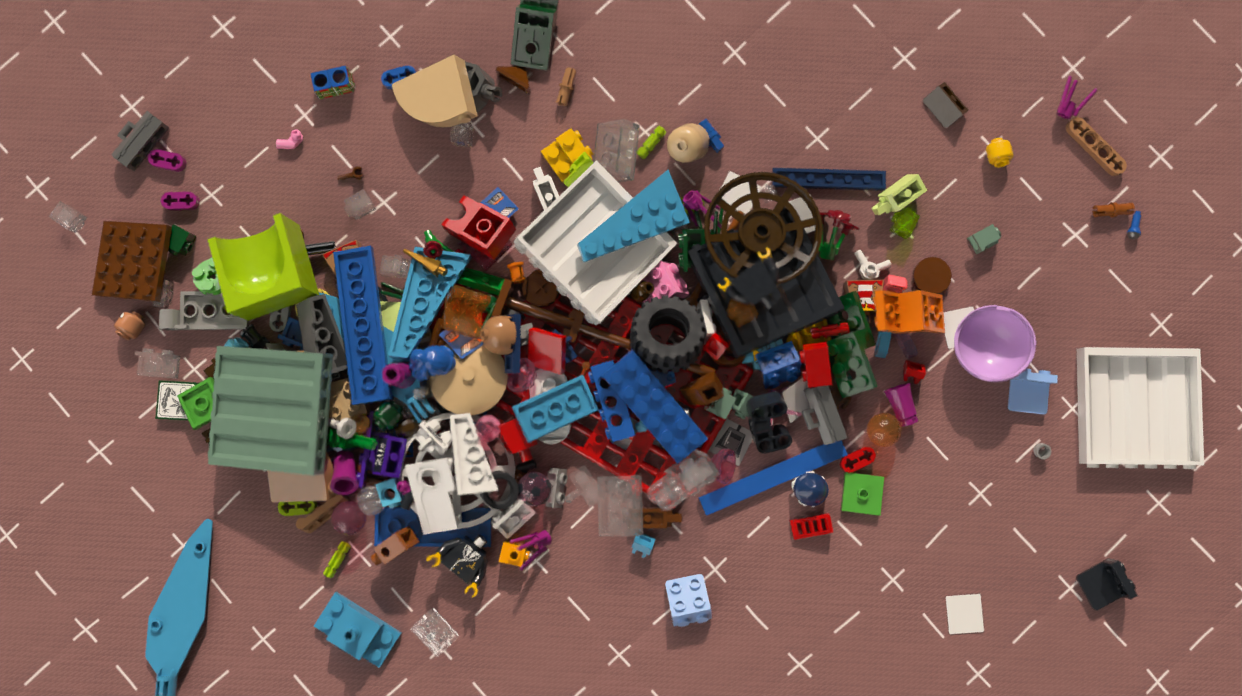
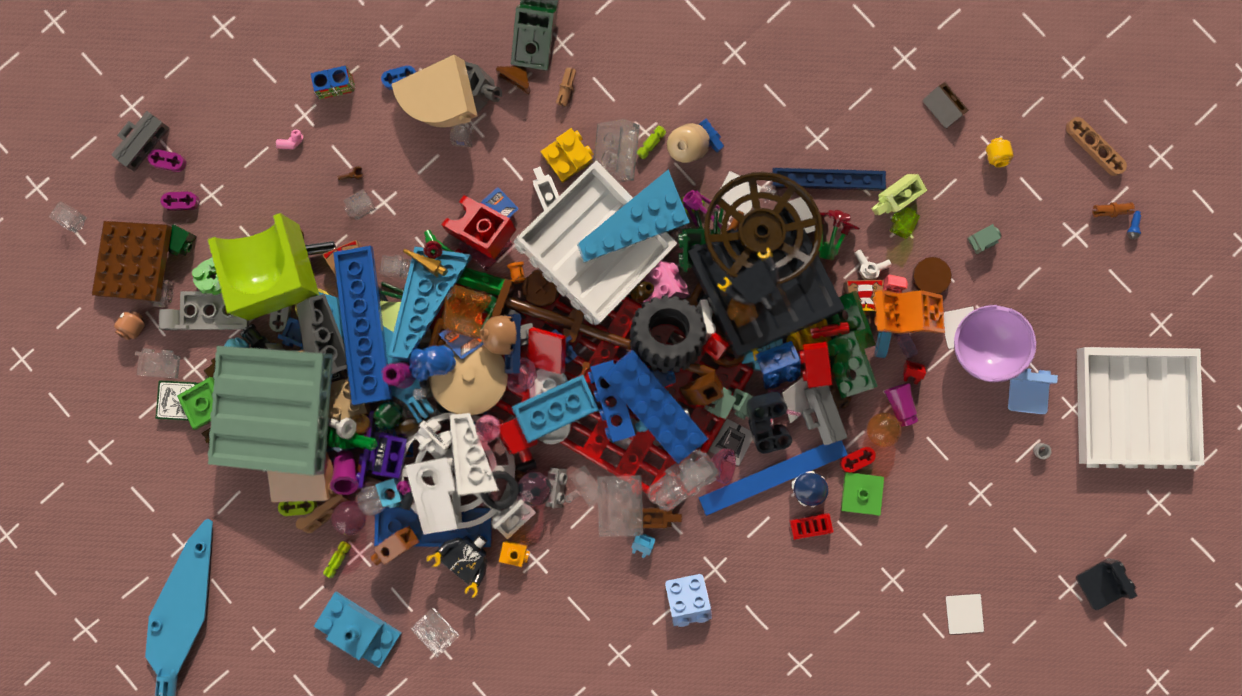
(538, 540): magenta plant -> none
(578, 167): lime tile -> none
(1067, 108): magenta plant -> none

